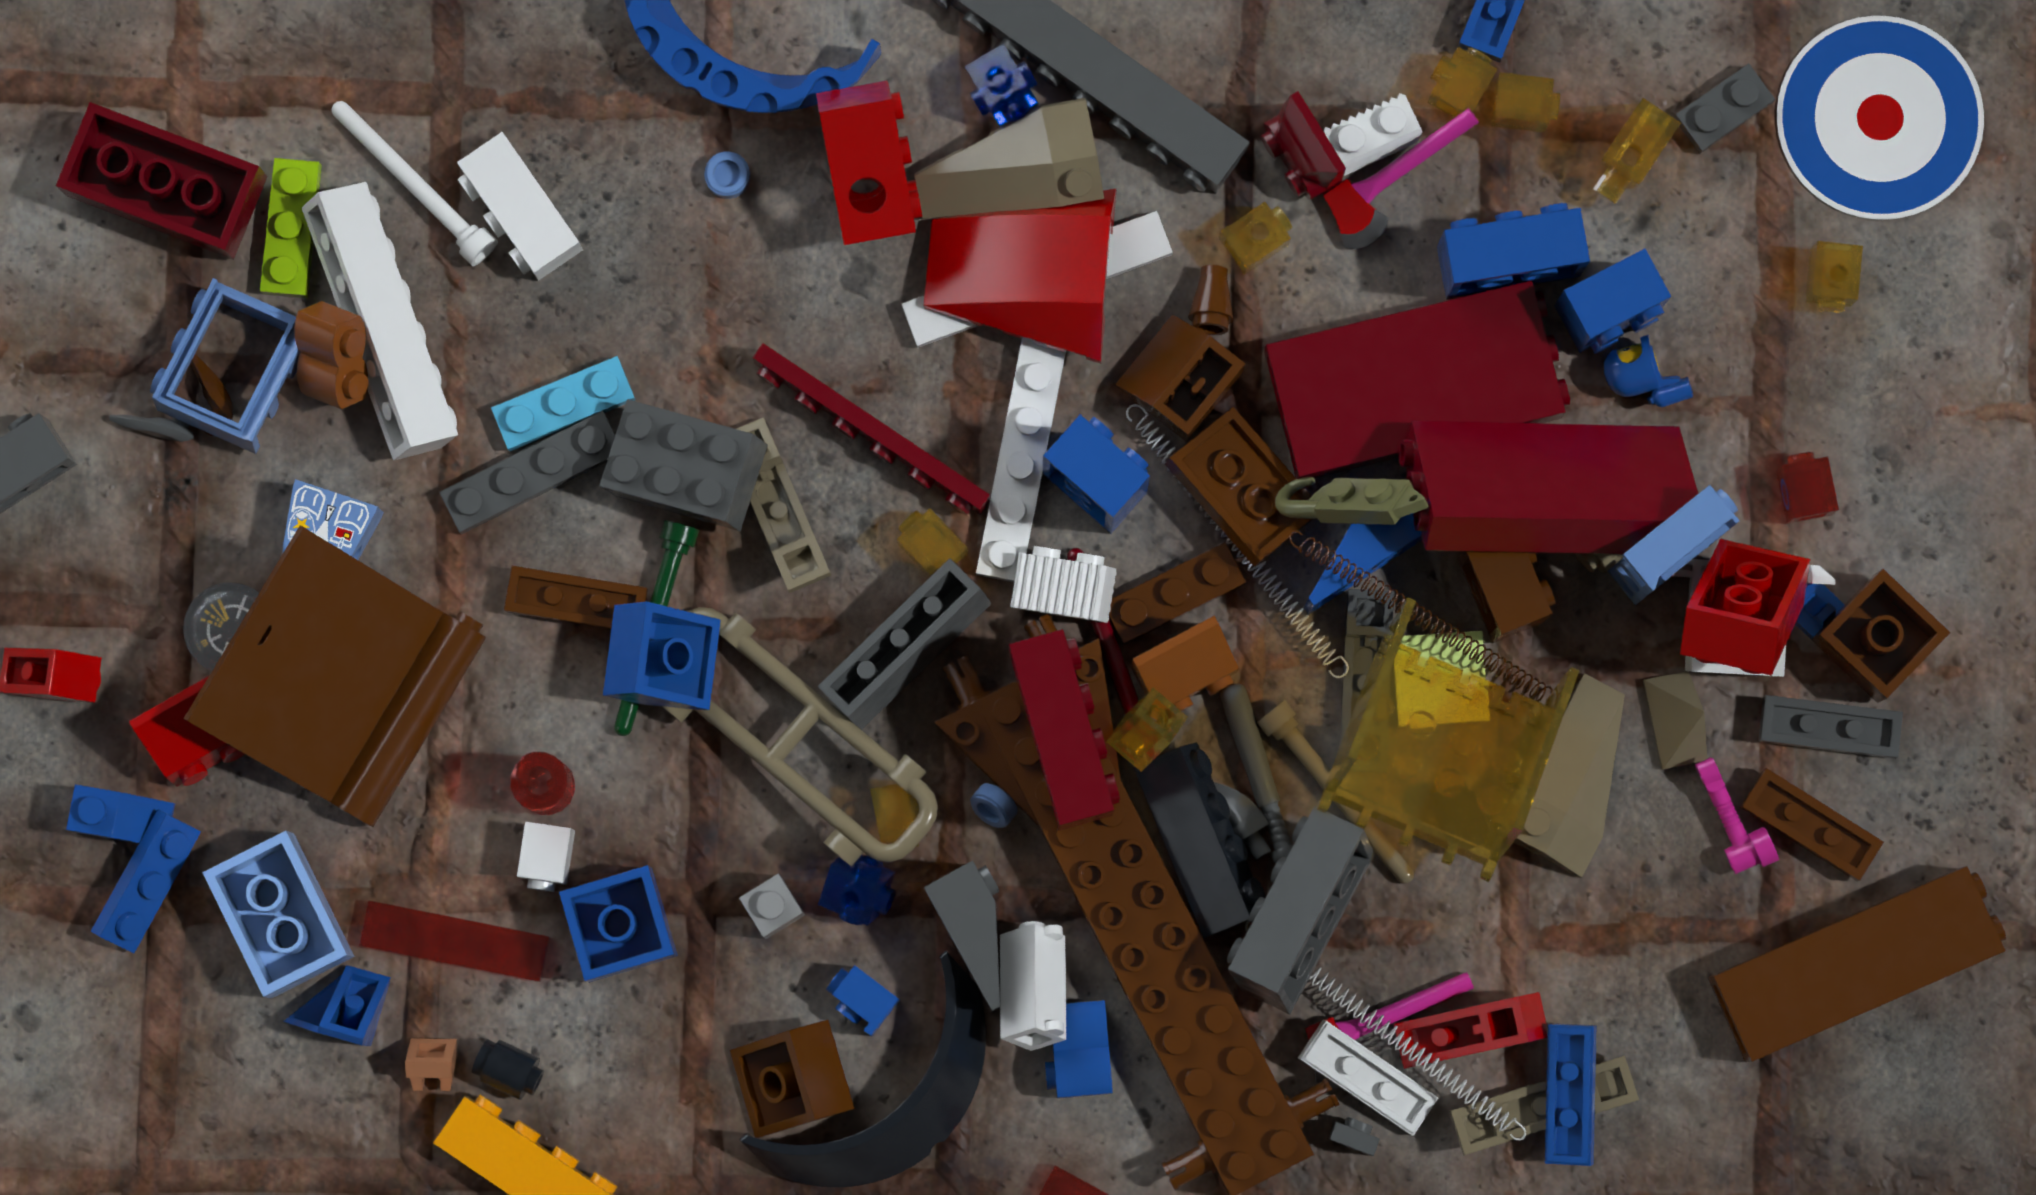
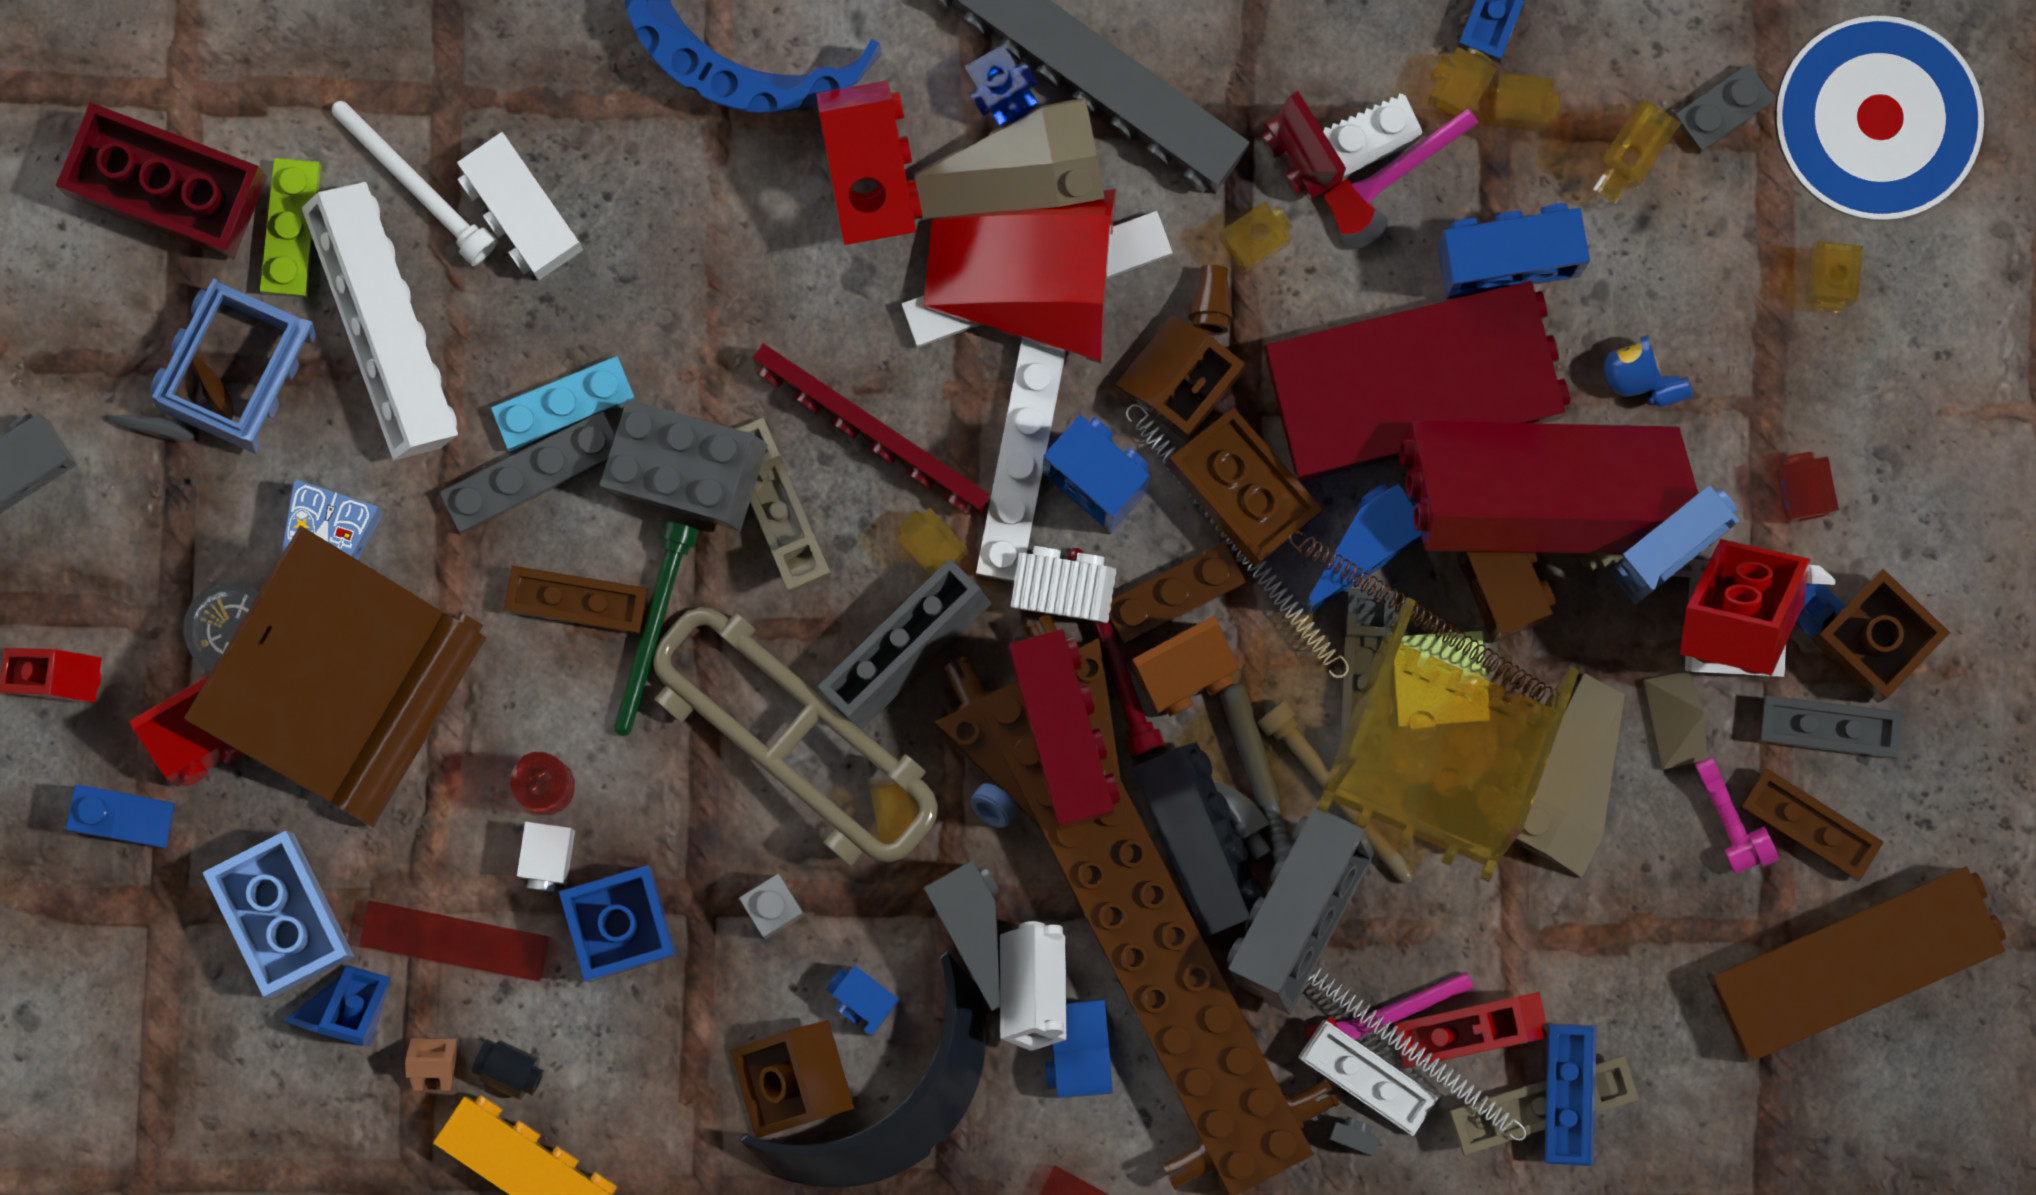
(145, 881): blue plate -> none
(331, 355): dark orange brick -> none
(661, 656): blue slope -> none
(727, 175): medium blue tile -> none
(858, 891): clear blue brick -> none
(1141, 737): clear yellow brick -> none
(1352, 501): olive plate -> none
(1613, 301): blue brick -> none

